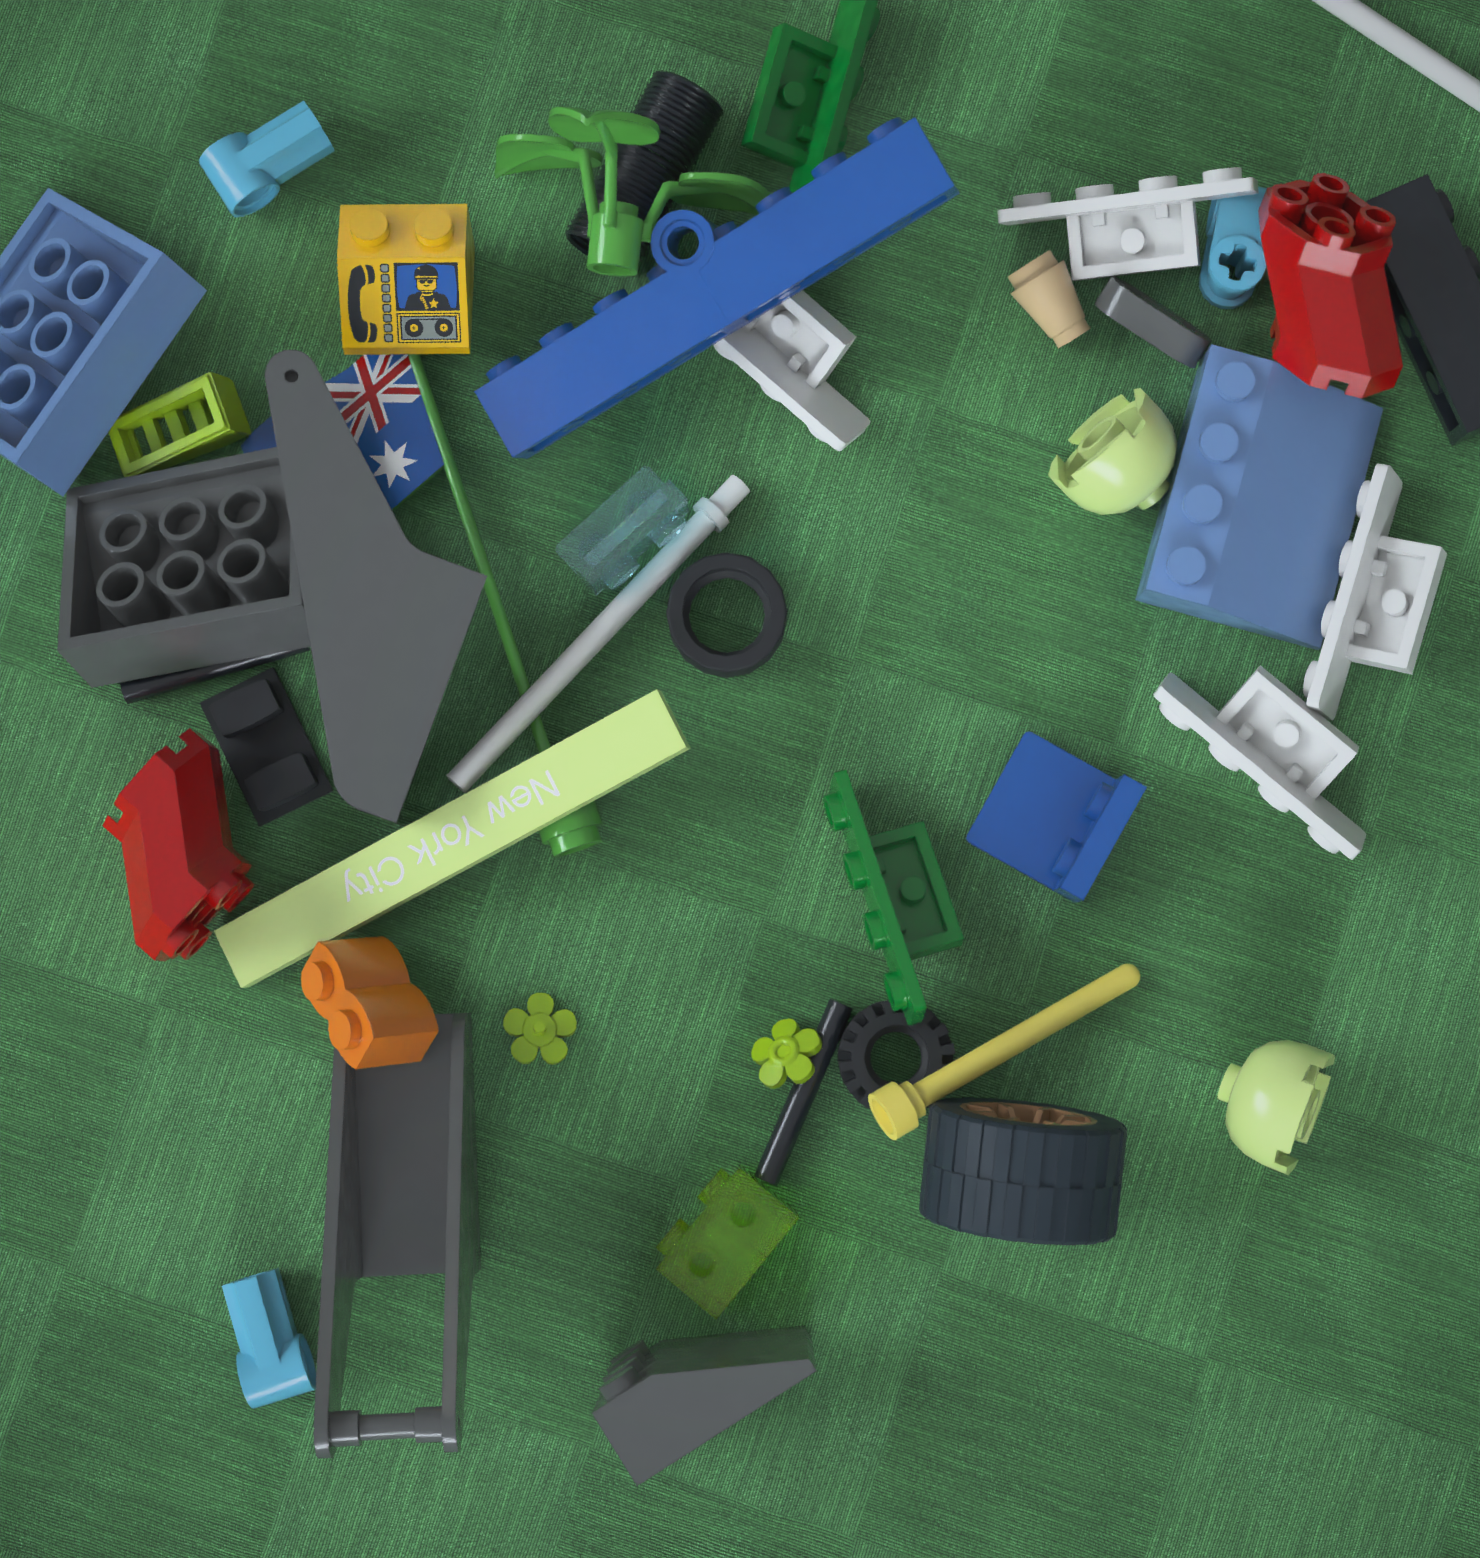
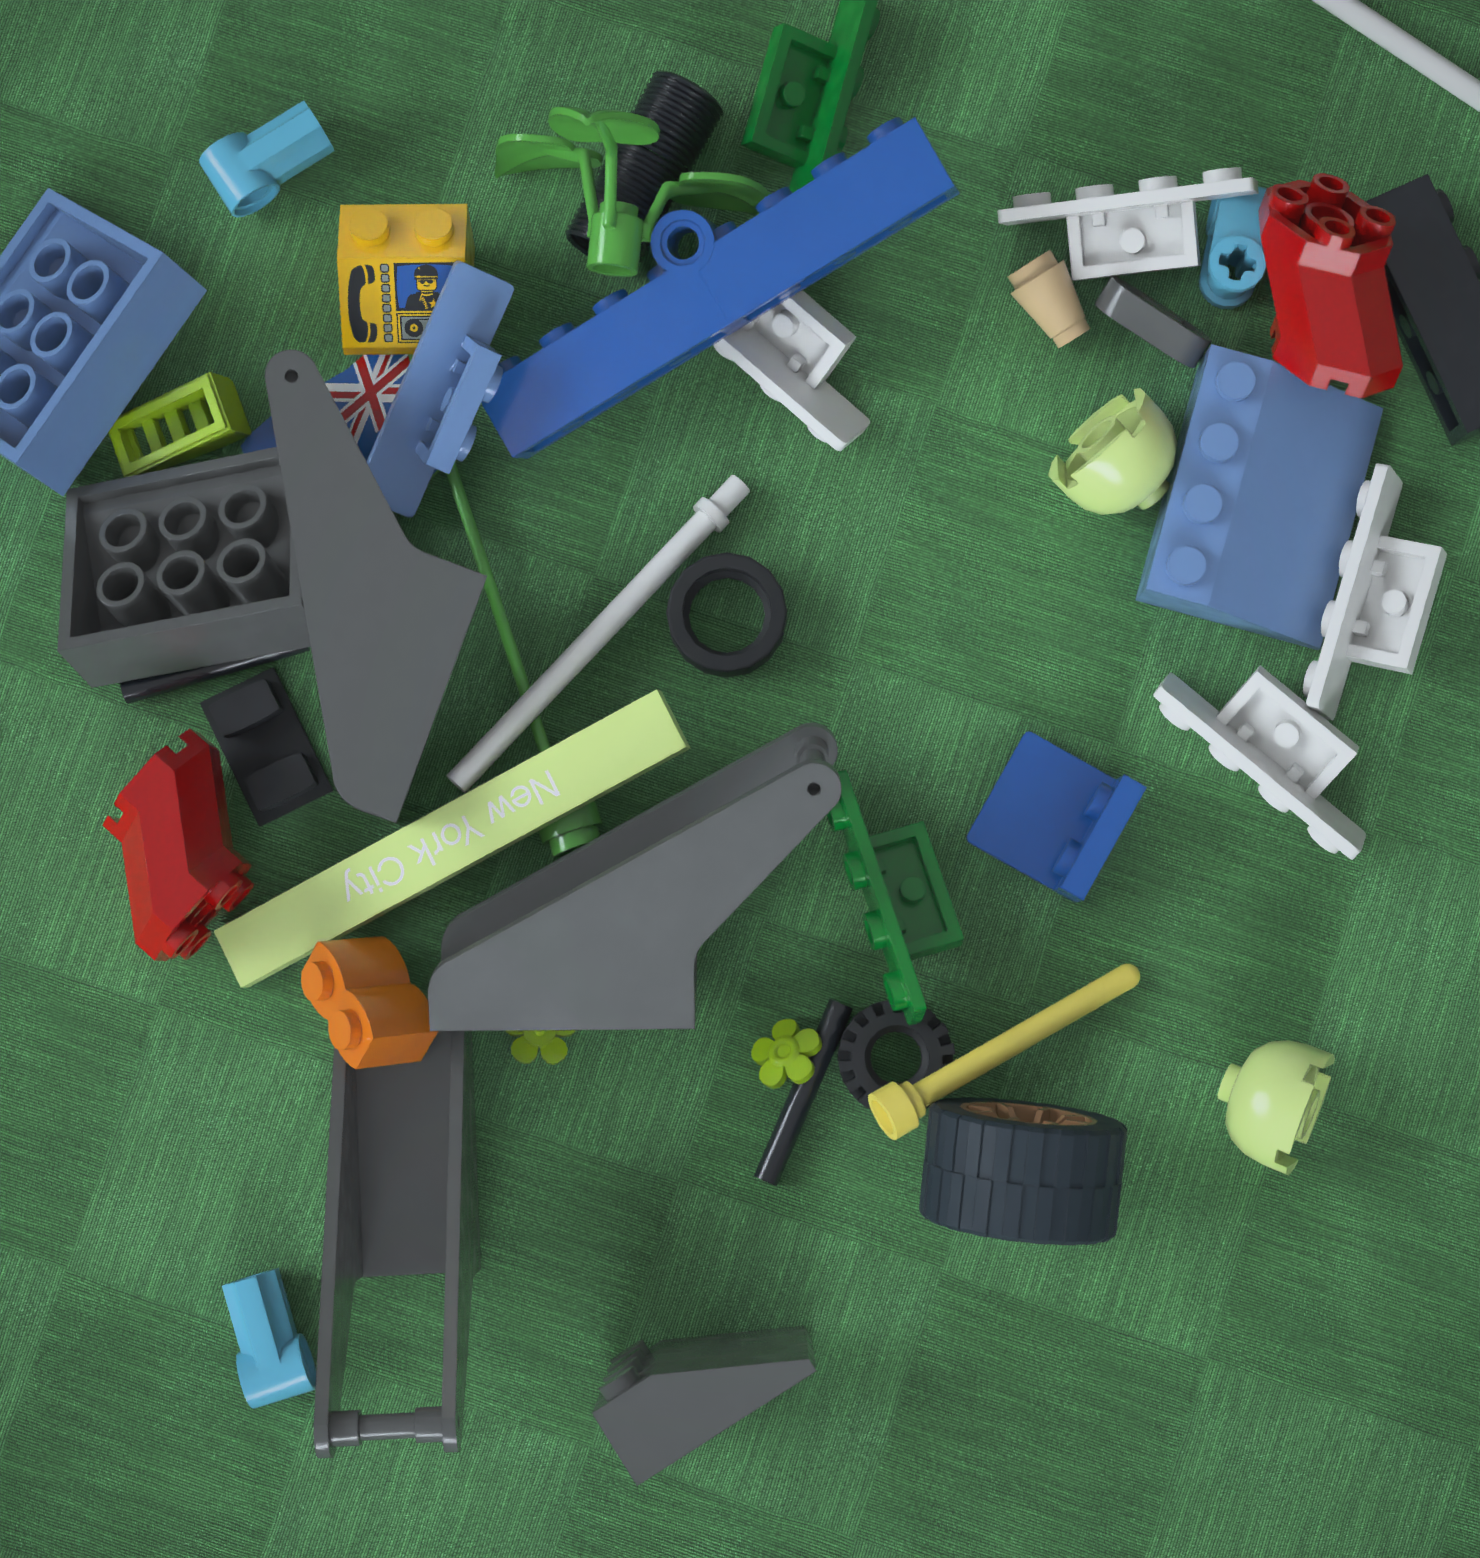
(442, 388): none -> medium blue bracket
(620, 921): none -> dark grey piece
(622, 529): clear light blue bracket -> none
(725, 1240): clear neon green brick -> none

